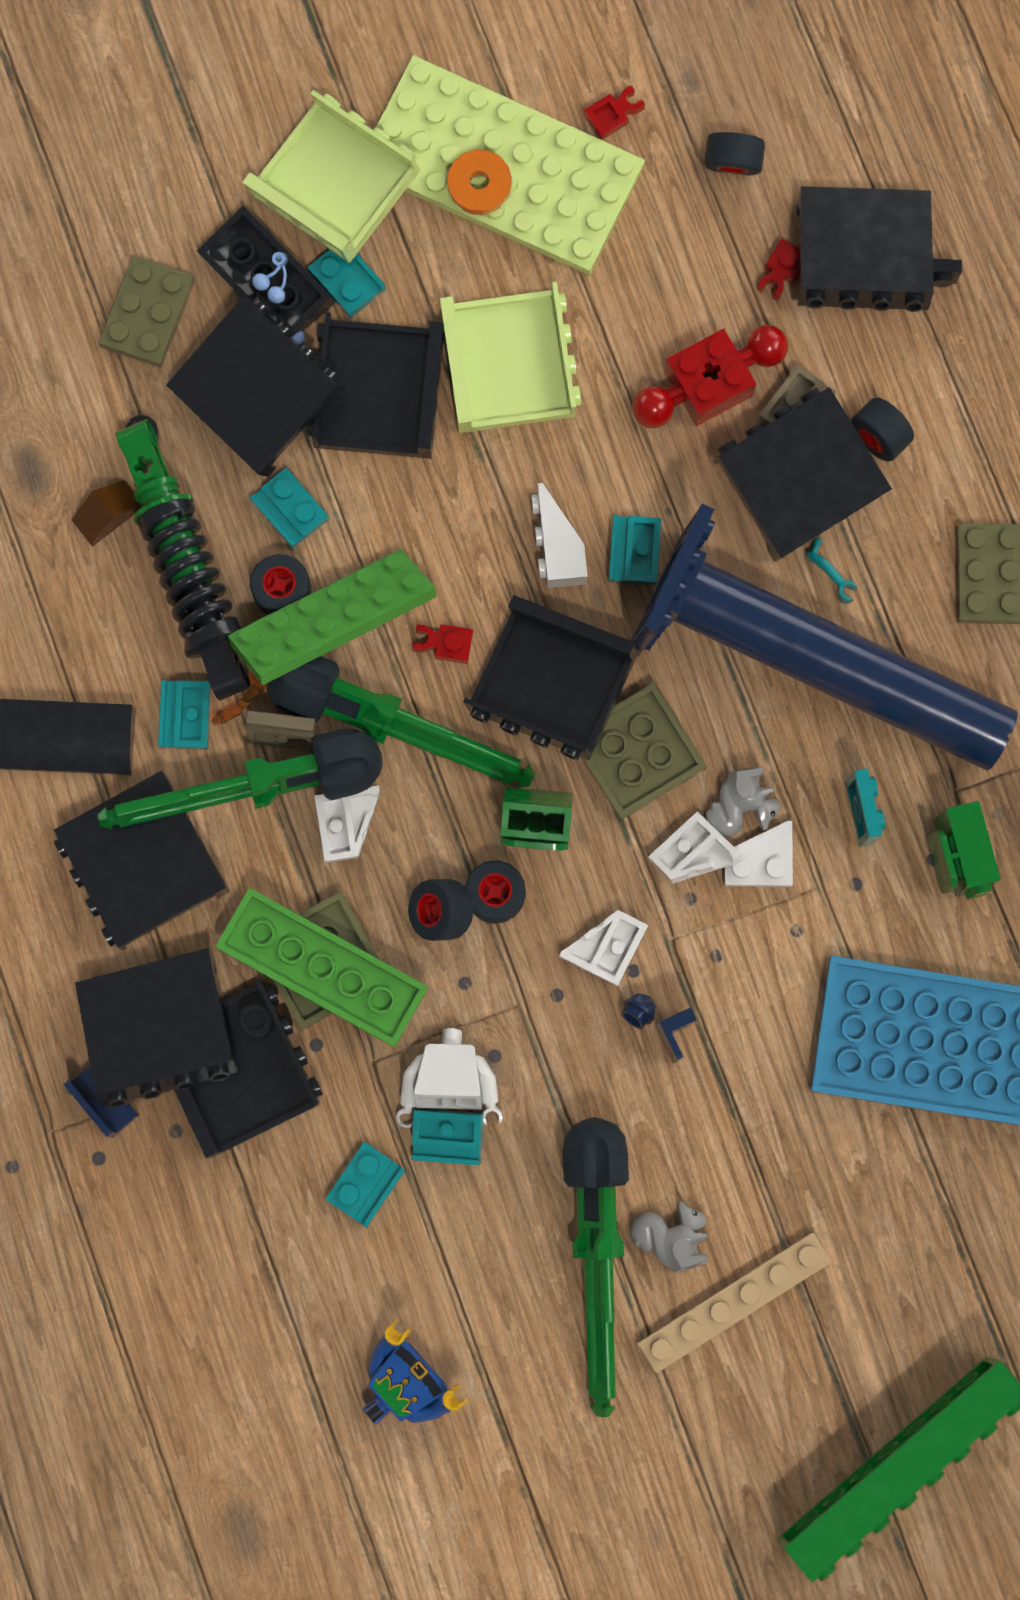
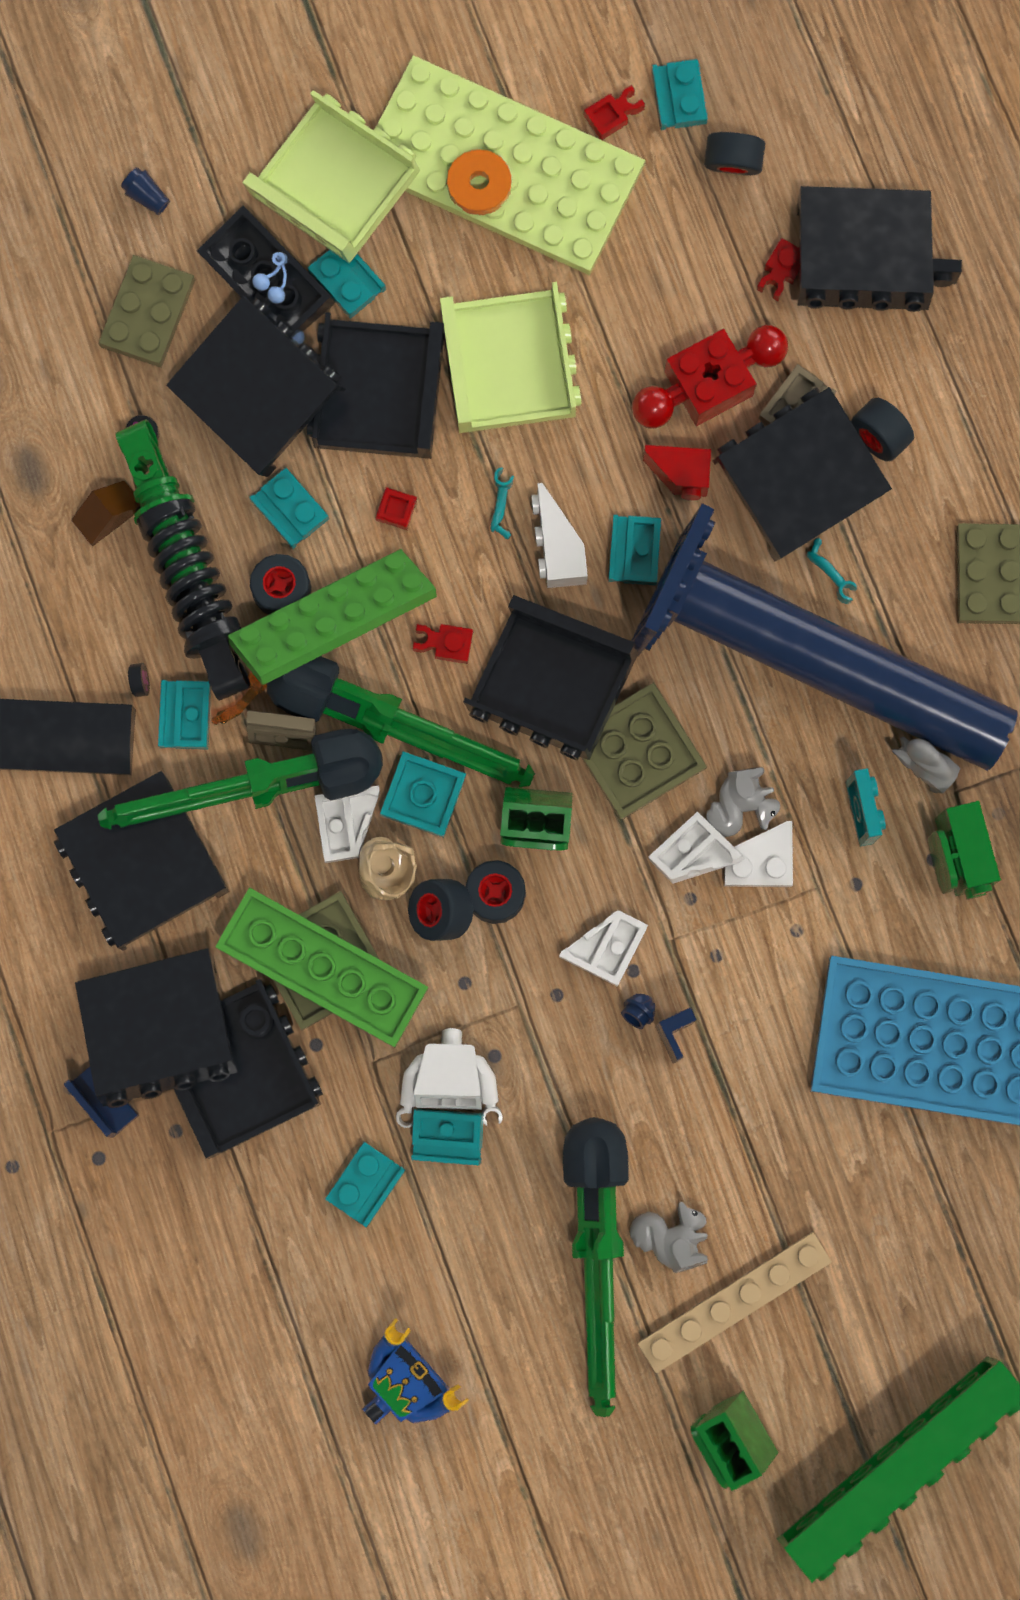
(138, 680): none -> black tile
(144, 190): none -> dark blue cone
(385, 870): none -> tan hair
(396, 508): none -> red tile
(423, 794): none -> teal plate
(500, 503): none -> teal piece
(679, 94): none -> teal plate
(680, 469): none -> red slope
(734, 1442): none -> green brick
(928, 764): none -> light grey animal

